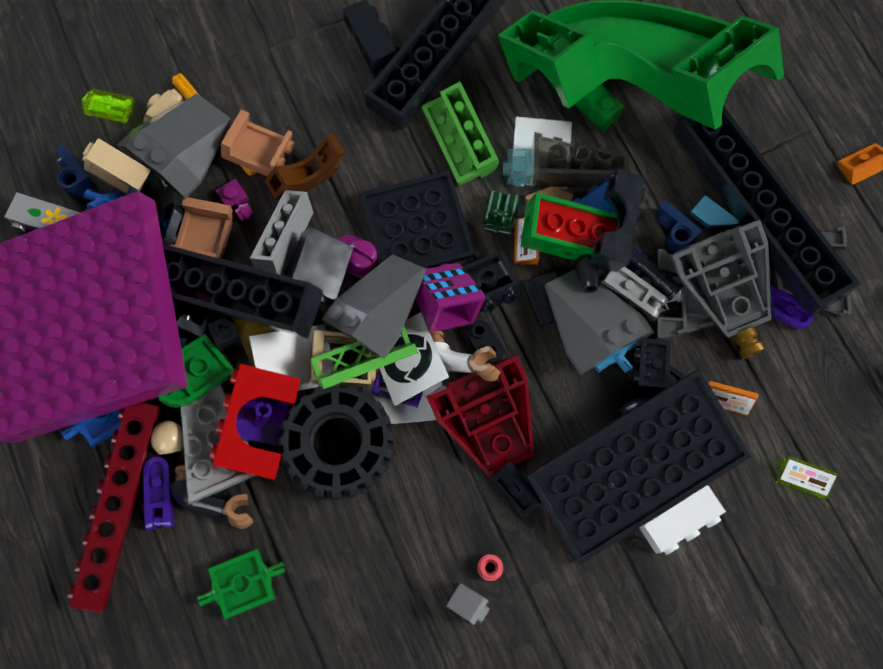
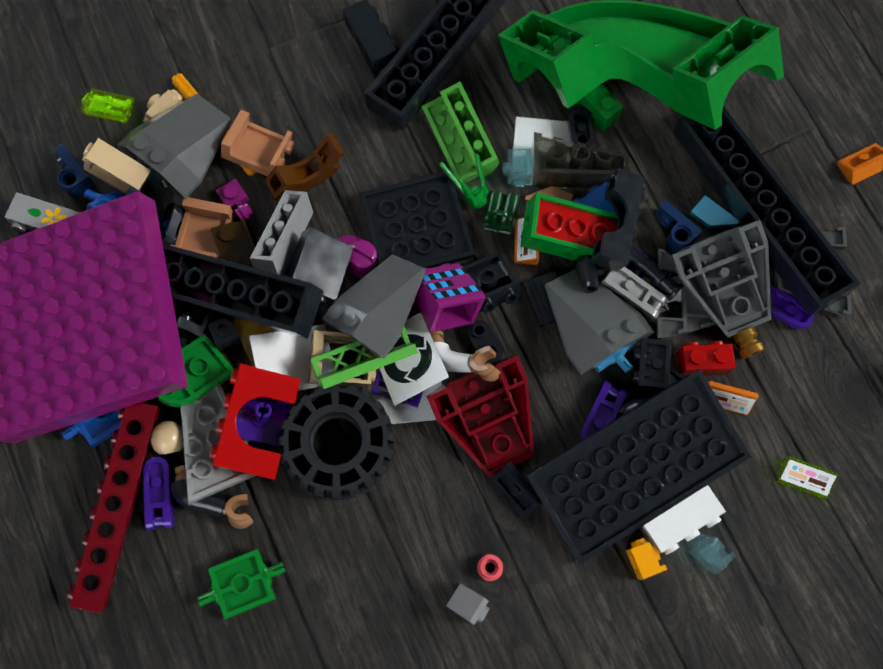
(234, 242): none -> dark brown plate
(473, 194): none -> green plant
(581, 130): none -> black plate
(602, 410): none -> dark purple plate
(644, 559): none -> light orange brick
(711, 359): none -> red brick
(711, 553): none -> clear light blue brick

